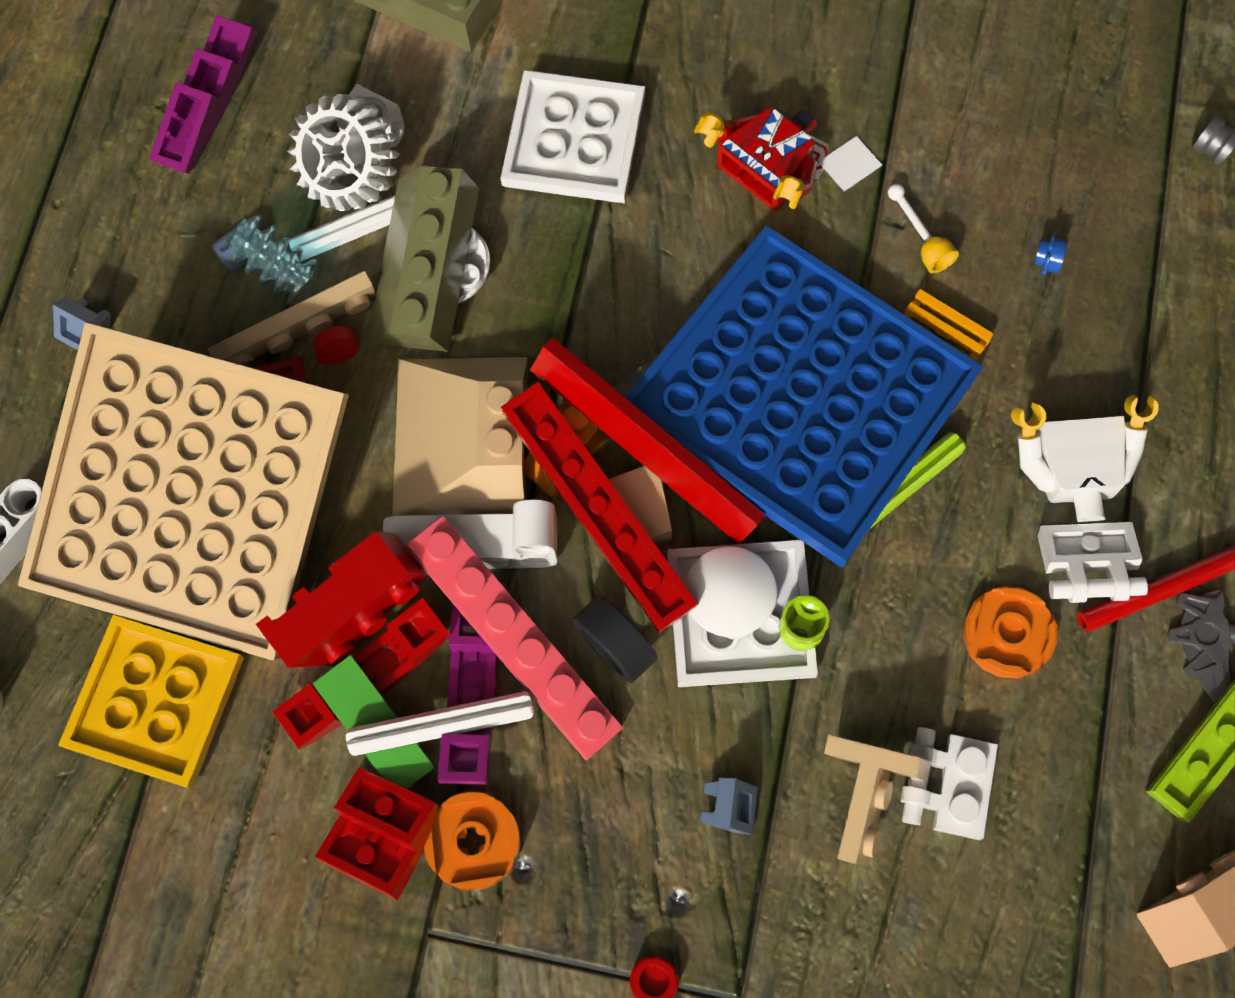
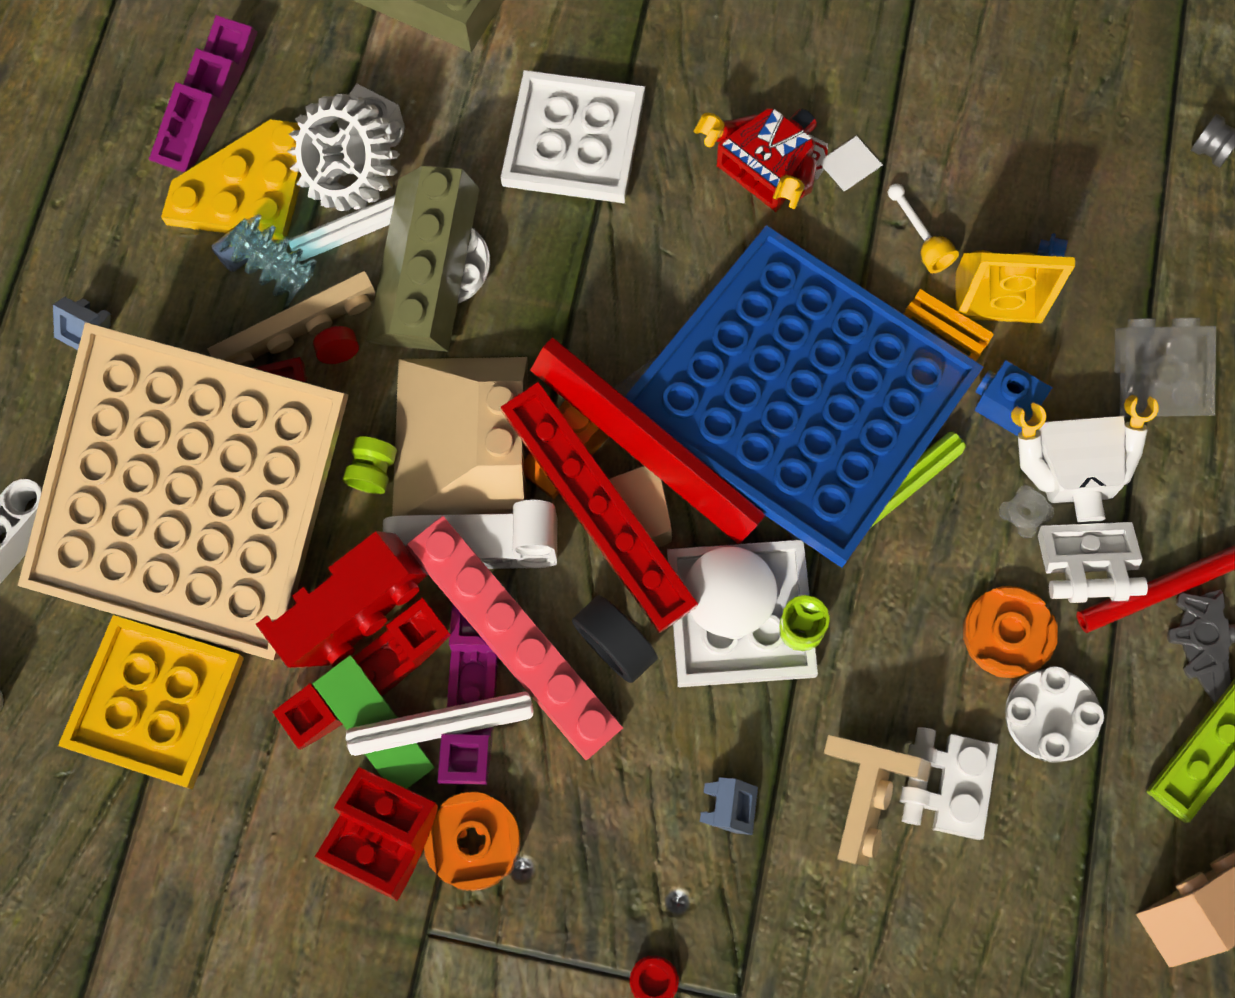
(239, 183): none -> yellow plate
(369, 465): none -> lime wheel
(1008, 390): none -> blue brick
(1009, 285): none -> yellow slope
(1037, 504): none -> clear plate
(1053, 715): none -> white dish
(1168, 364): none -> clear plate

